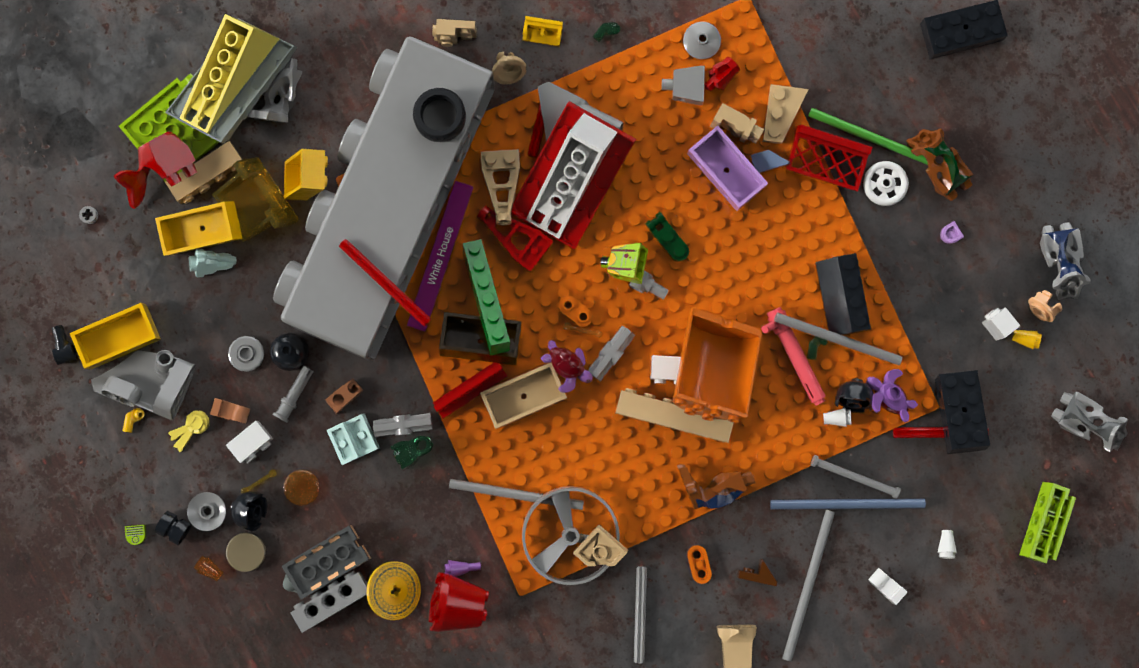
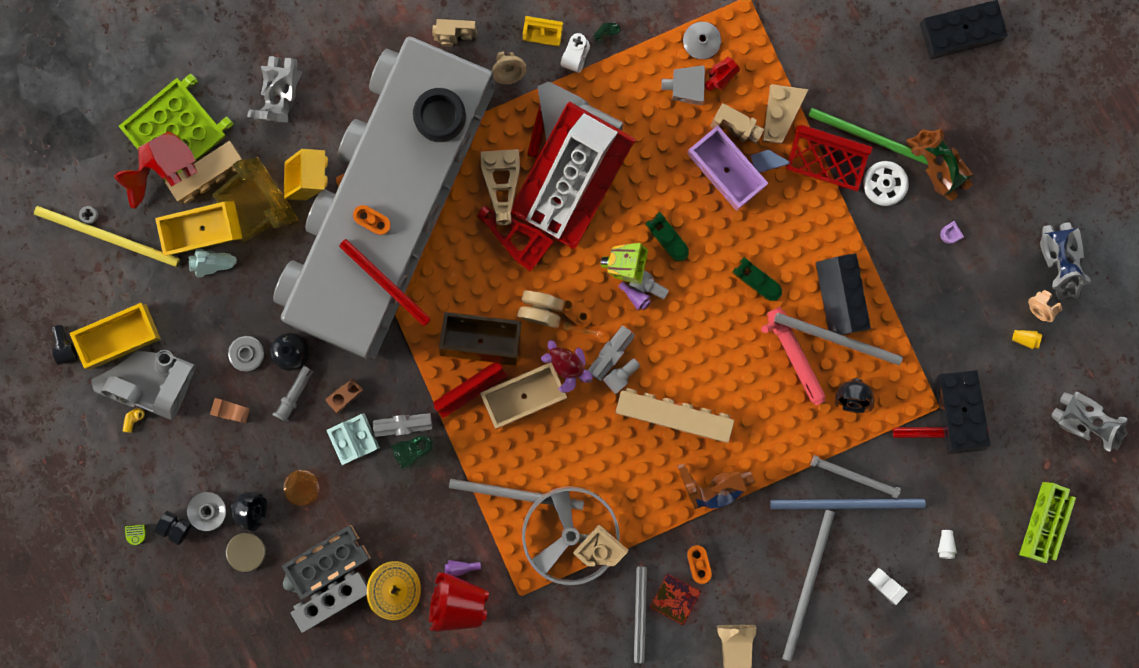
(106, 236): none -> light yellow piece
(196, 422): light yellow piece -> none
(208, 568): clear orange cone -> none
(231, 78): light yellow piece -> none
(250, 442): white brick -> none
(272, 473): clear yellow hinge -> none
(372, 220): none -> orange plate
(442, 251): magenta tile -> none
(486, 297): green brick -> none
(541, 307): none -> tan wheel
(575, 56): none -> white piece
(618, 378): none -> light grey pin
(639, 299): none -> medium lavender cone
(664, 368): white brick -> none
(675, 599): none -> clear red tile
(717, 367): orange cylinder -> none
(758, 280): none -> dark green plate
(762, 576): reddish brown slope -> none
(813, 347): clear green arm -> none
(838, 417): white cone -> none
(890, 395): medium lavender animal -> none
(1000, 323): white brick -> none

